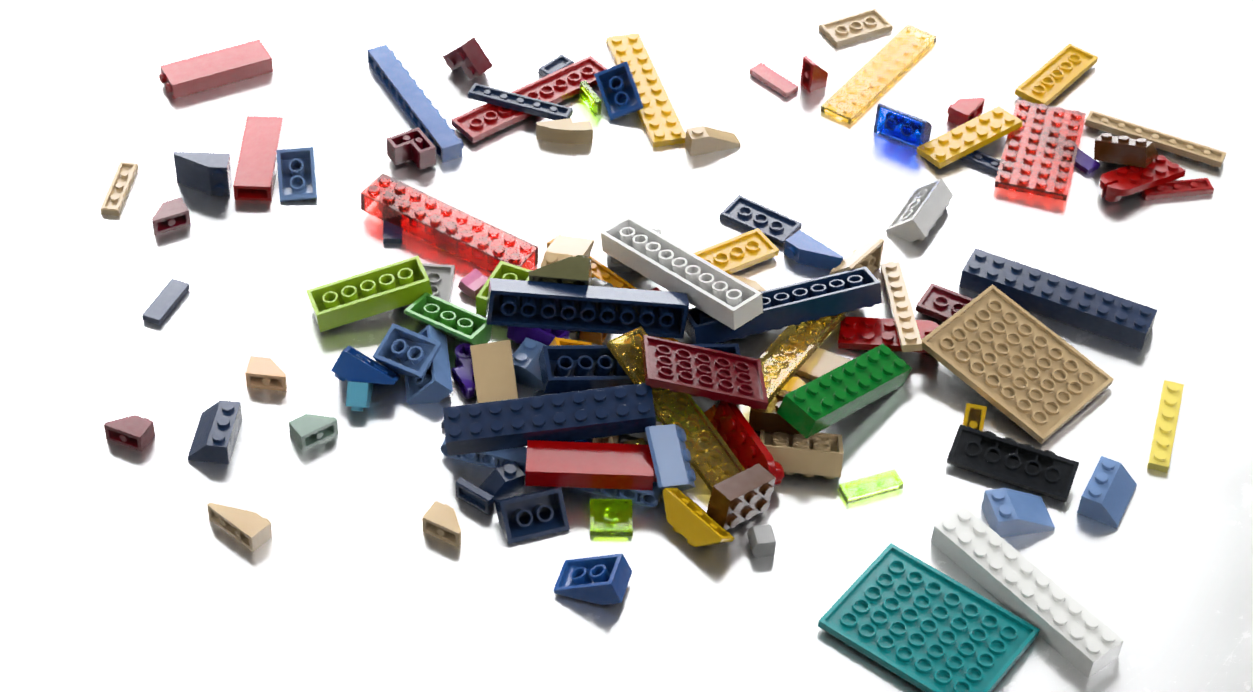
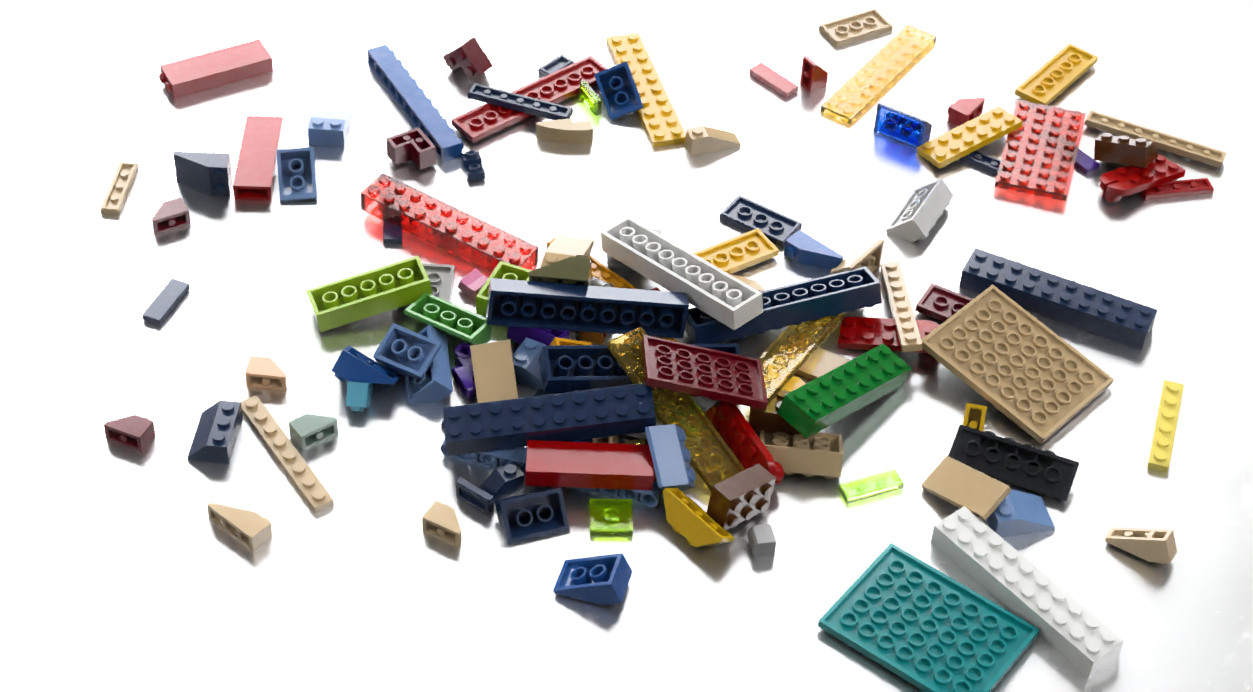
(286, 454): none -> tan plate
(329, 128): none -> slope
(473, 165): none -> dark blue slope
(966, 487): none -> tan tile
(1107, 493): medium blue slope -> none
(1148, 544): none -> tan slope

